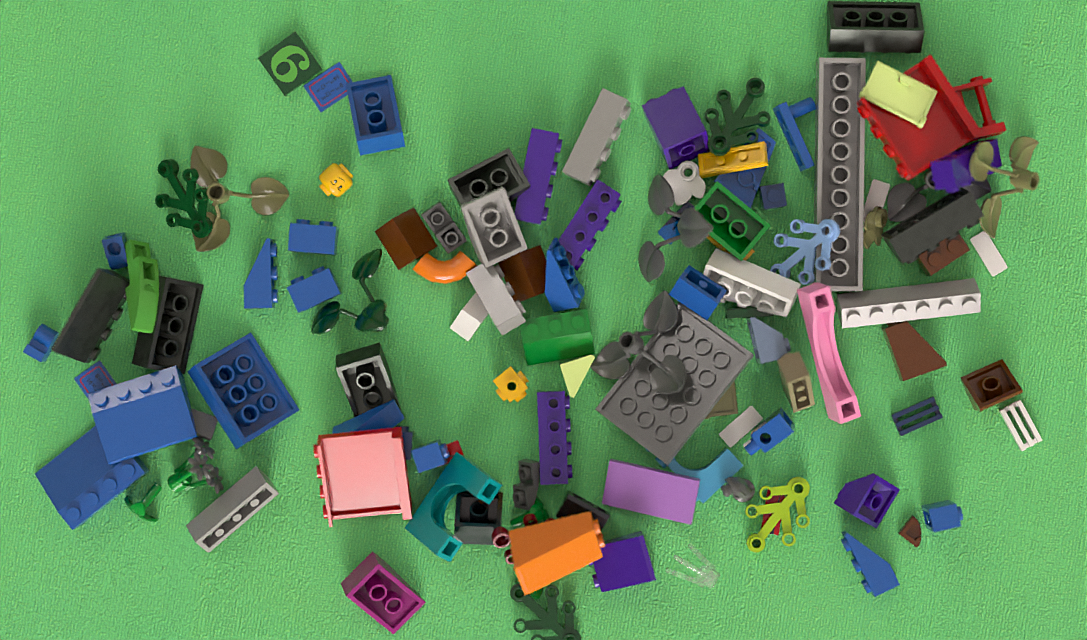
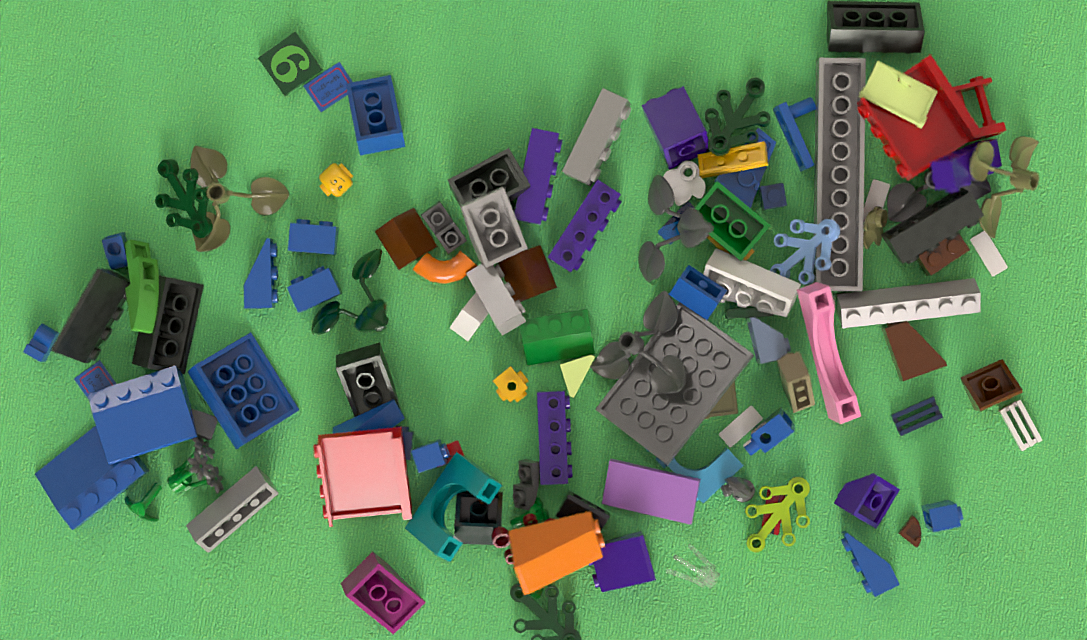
(561, 282): blue slope -> none

